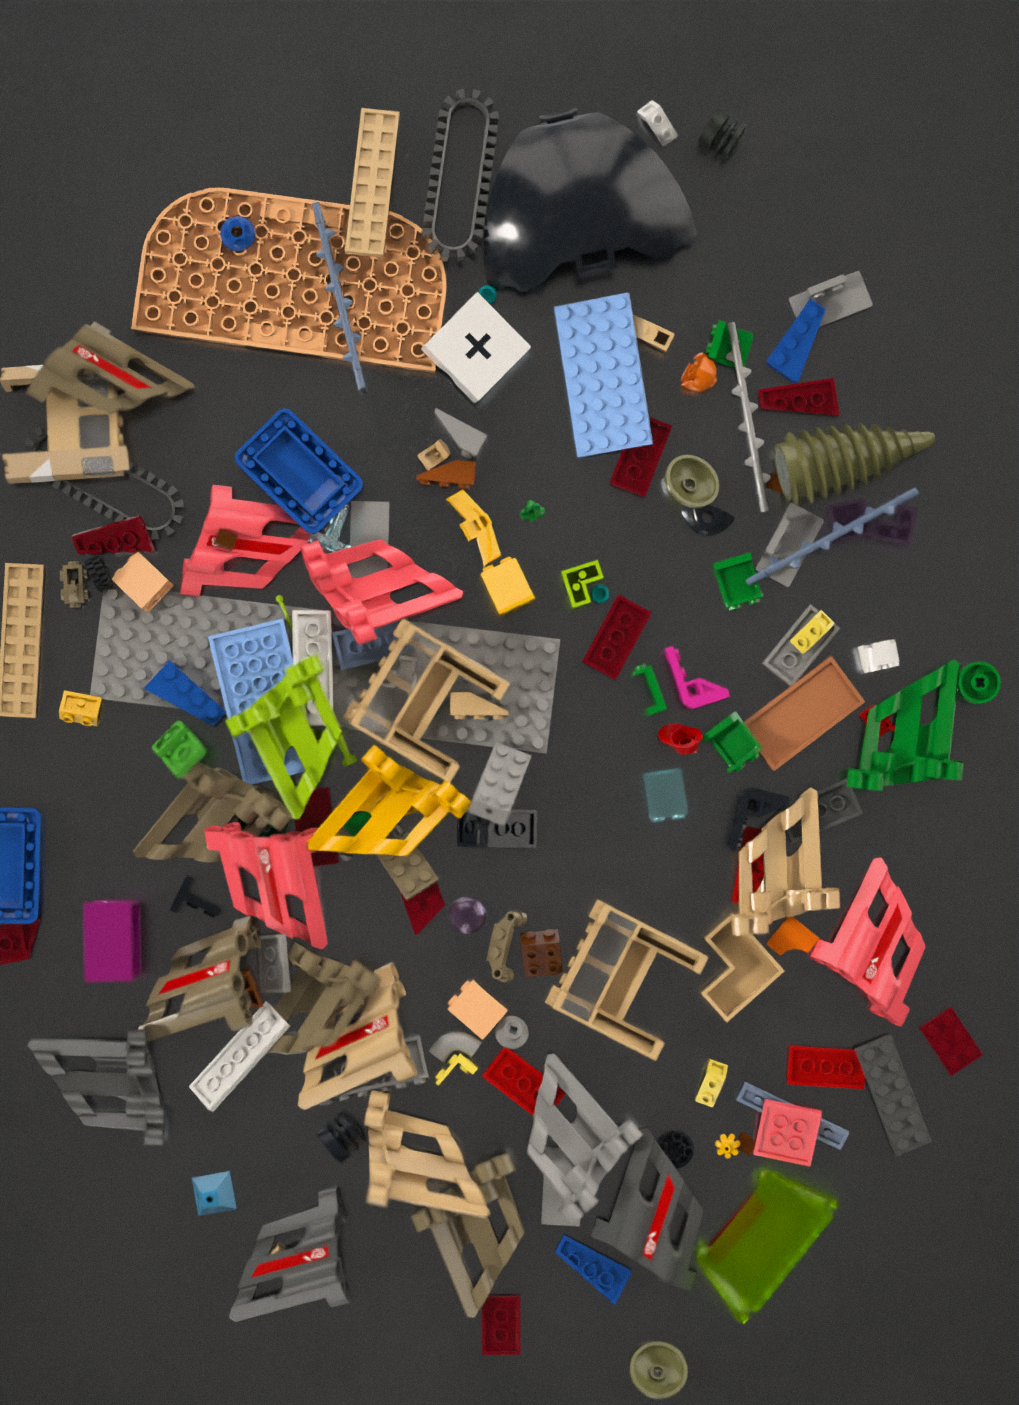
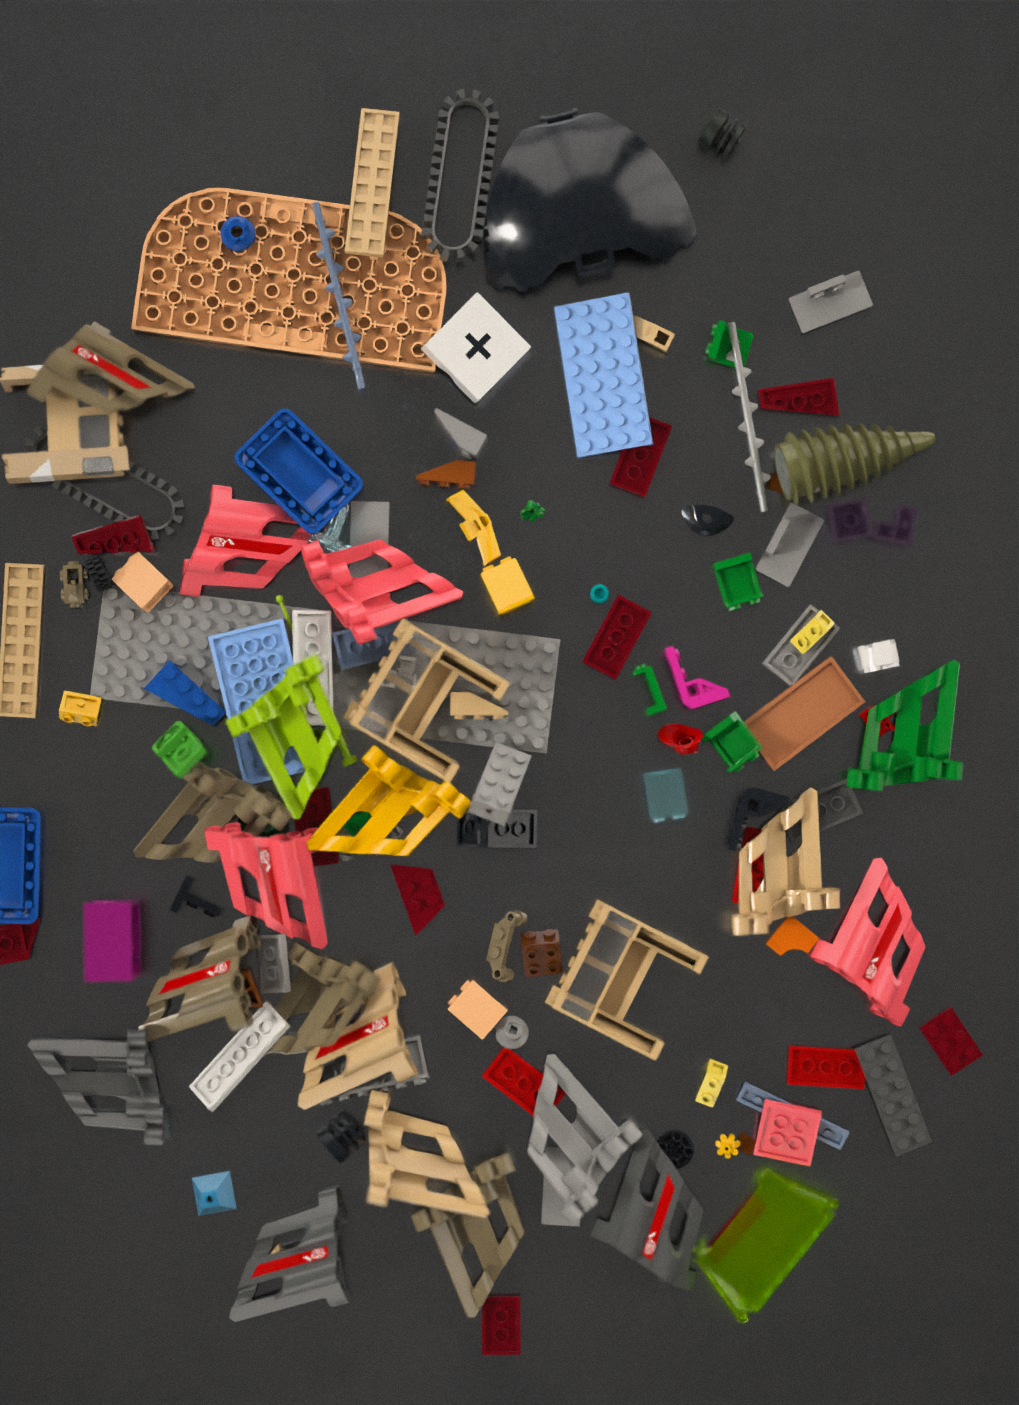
(225, 539): reddish brown piece -> none
(410, 873): dark tan plate -> none
(434, 455): tan bracket -> none
(455, 1042): light grey cylinder -> none
(466, 1065): light yellow bracket -> none
(467, 914): clear purple cylinder -> none
(488, 293): teal plate -> none
(577, 578): lime brick -> none
(602, 1272): blue wing -> none
(658, 122): white bracket -> none
(666, 1361): olive dish -> none
(697, 476): olive dish -> none
(700, 374): orange cylinder -> none
(747, 973): tan piece -> none
(796, 344): blue wing -> none
(838, 531): sand blue plant -> none
(988, 678): green wheel -> none

